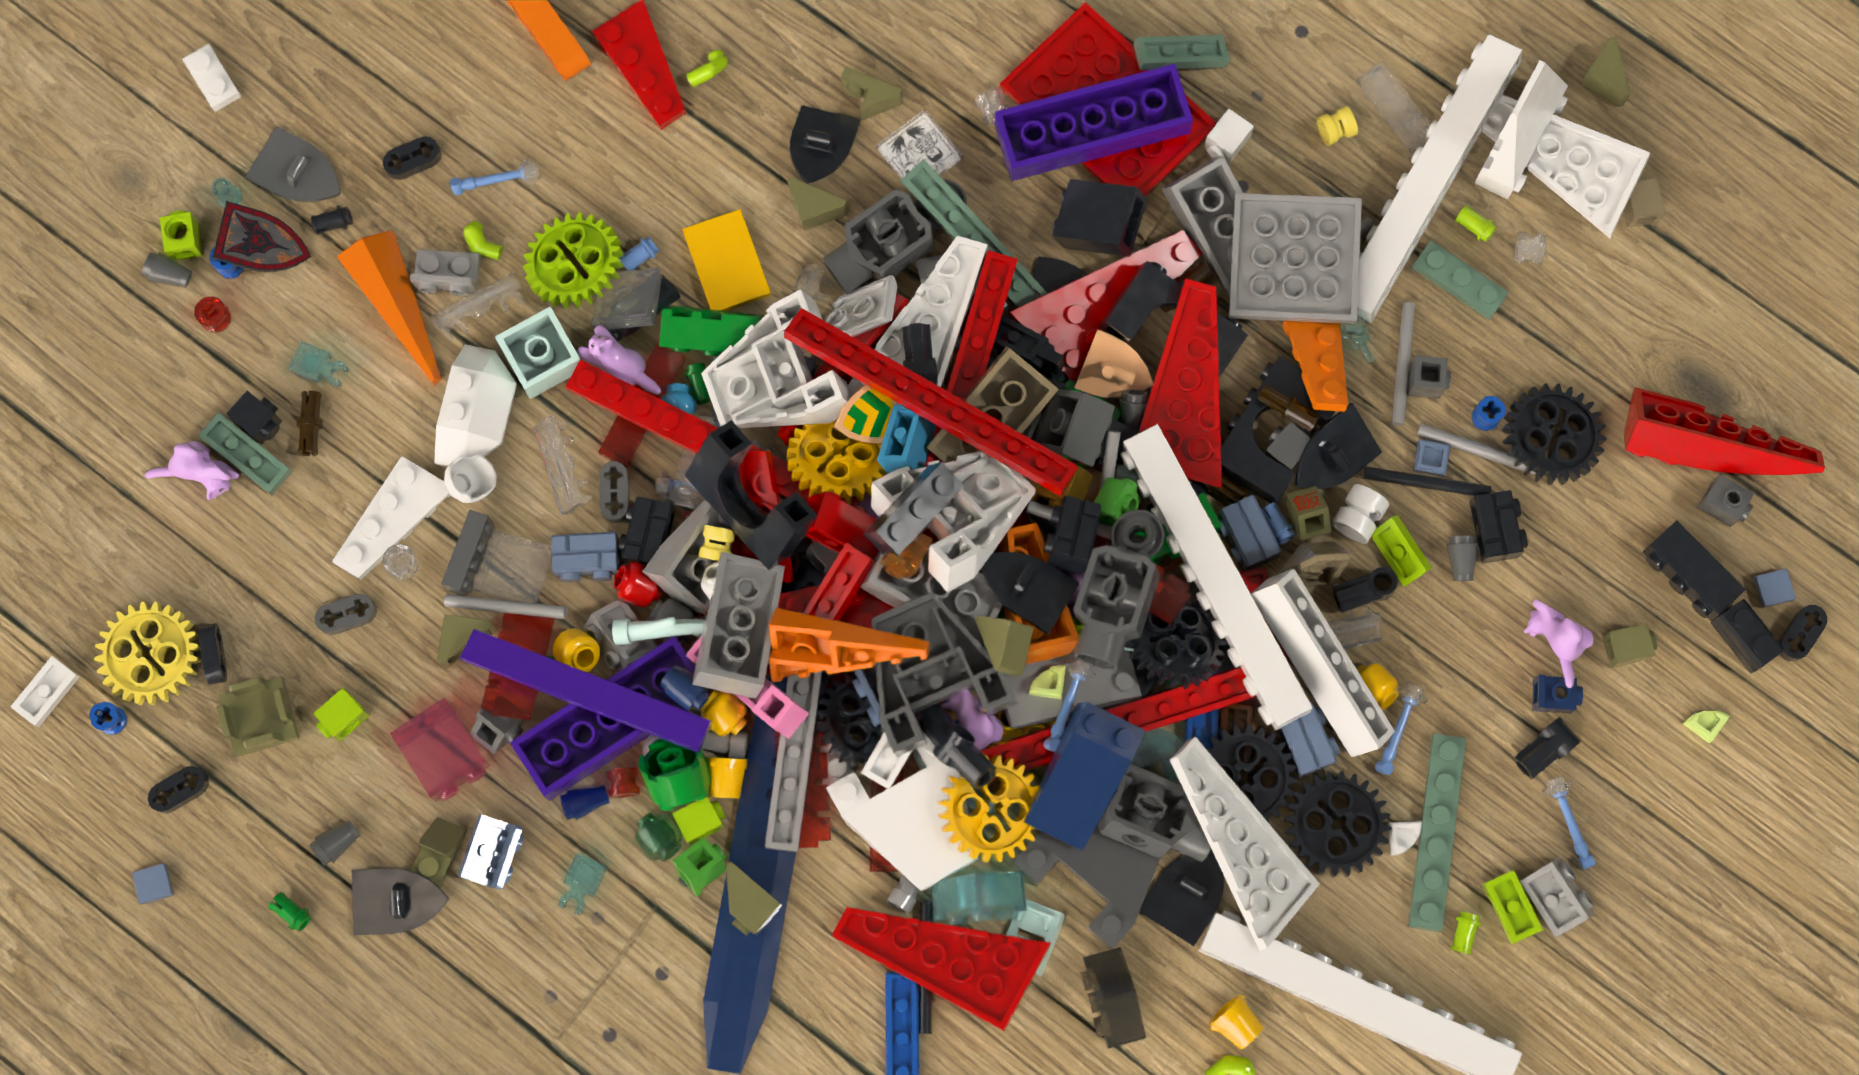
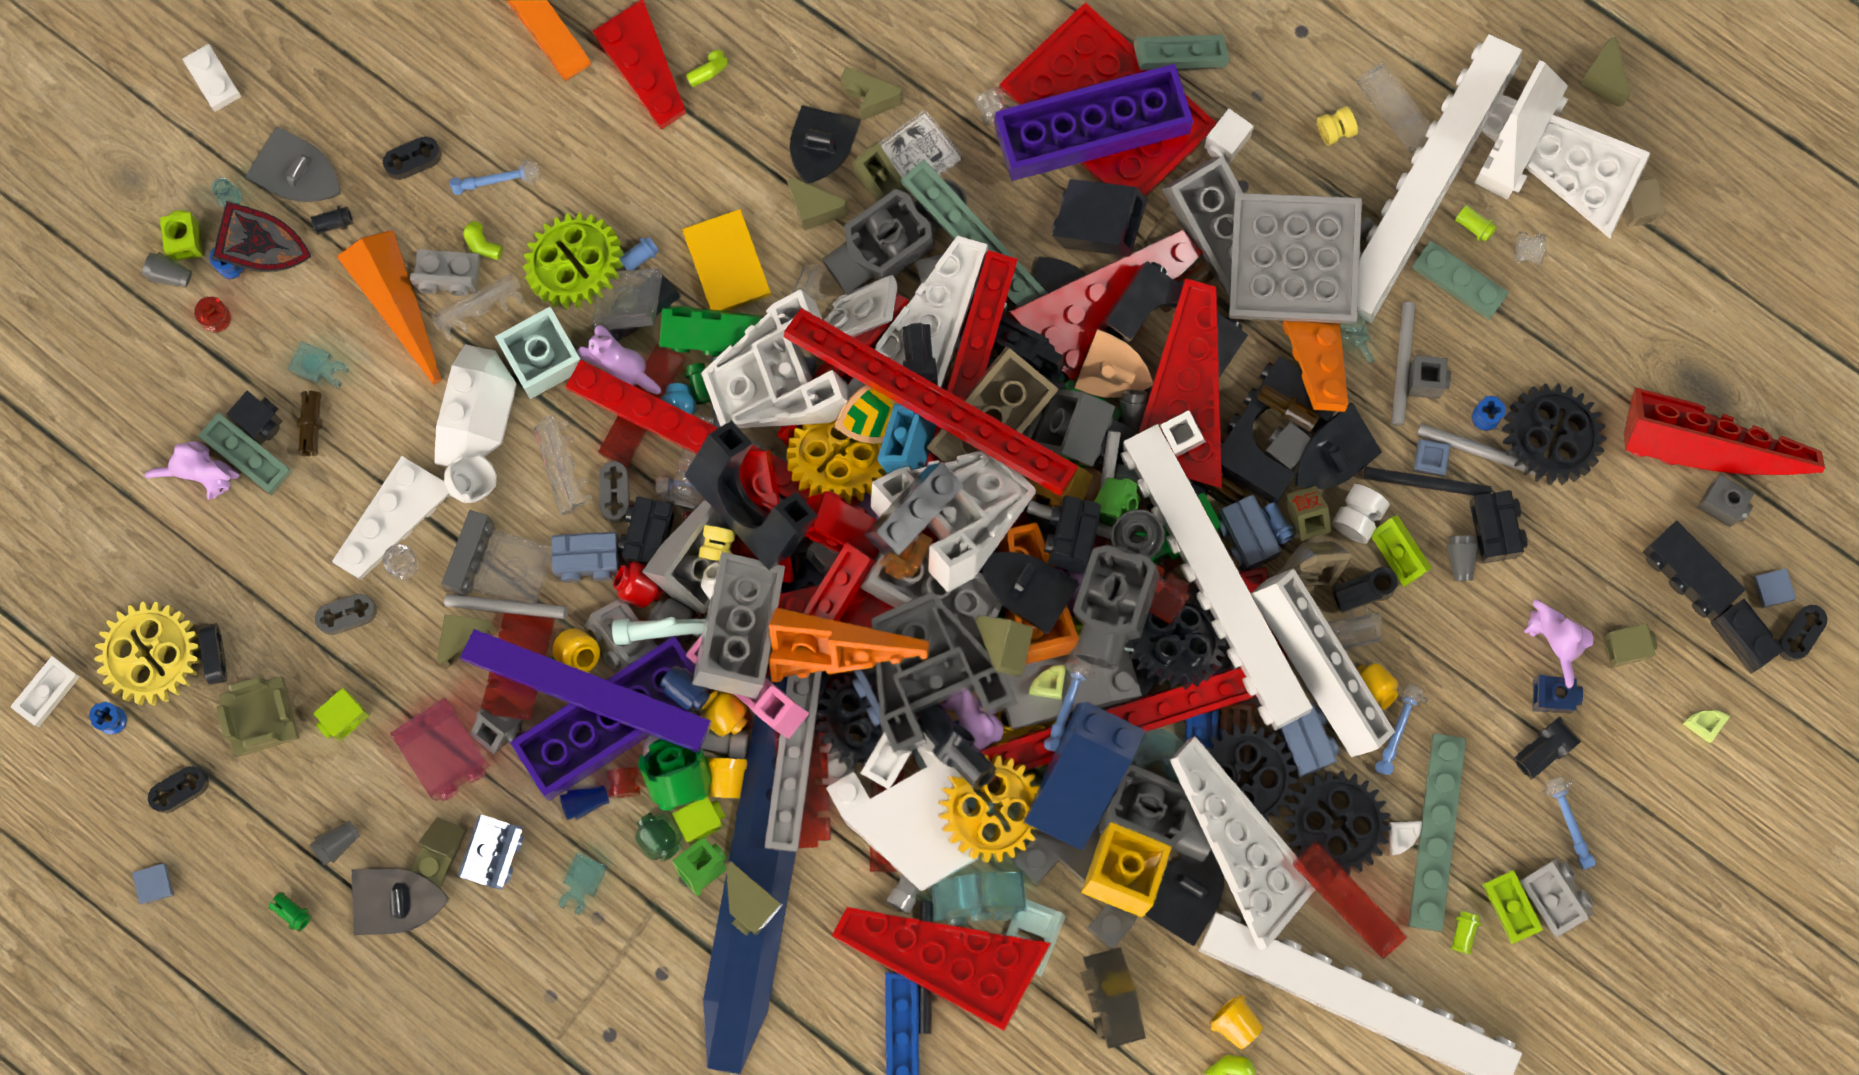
(877, 172): none -> olive slope
(1126, 869): none -> yellow slope
(1183, 433): none -> white brick
(1349, 900): none -> clear red tile

